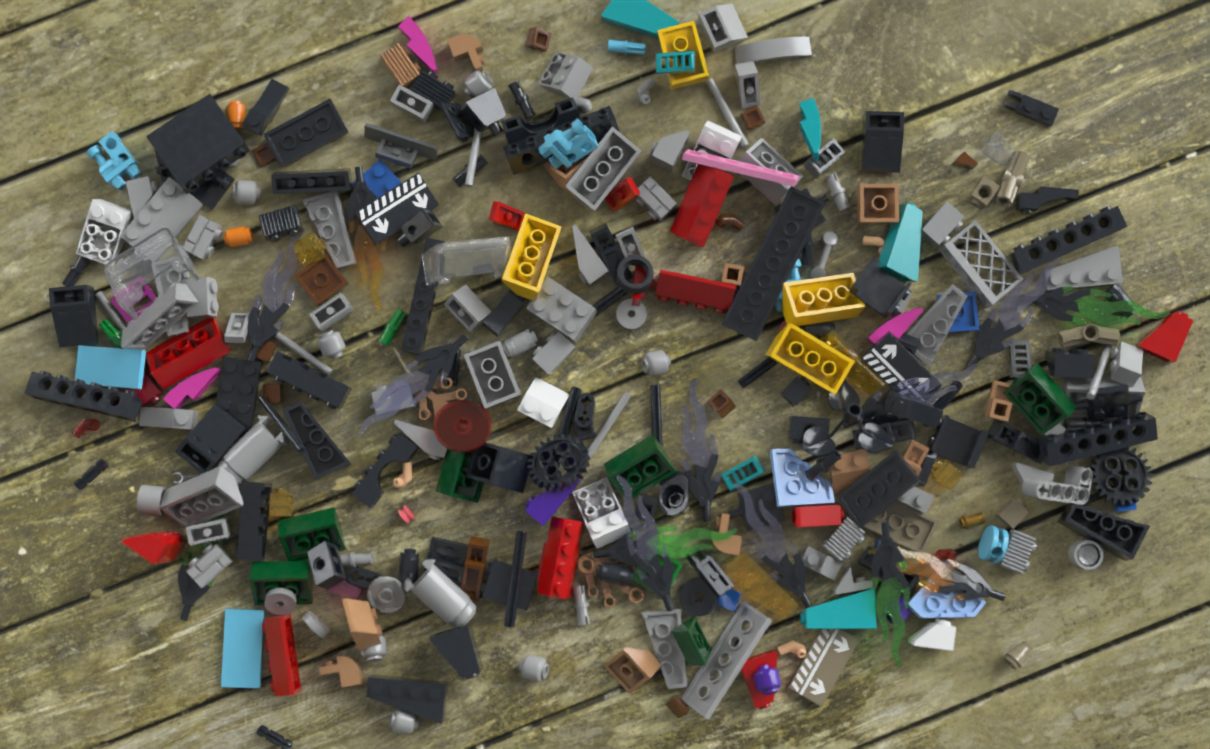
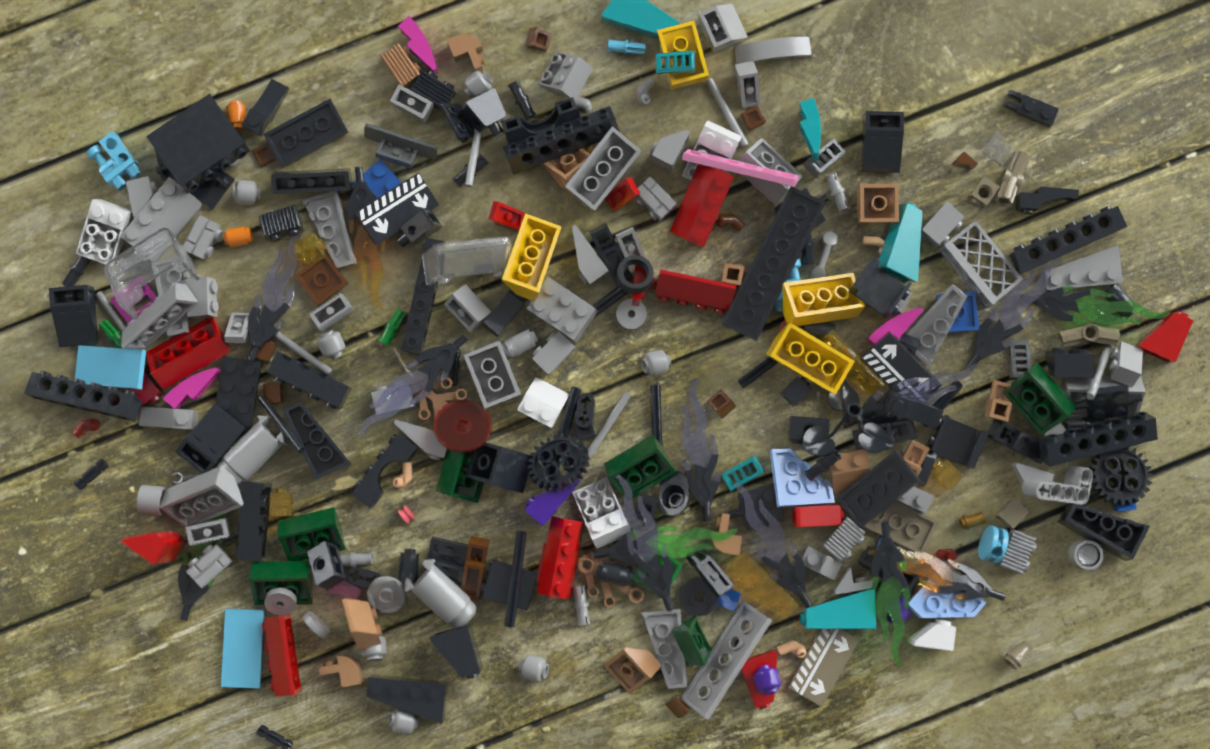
(567, 150): medium azure hips -> none

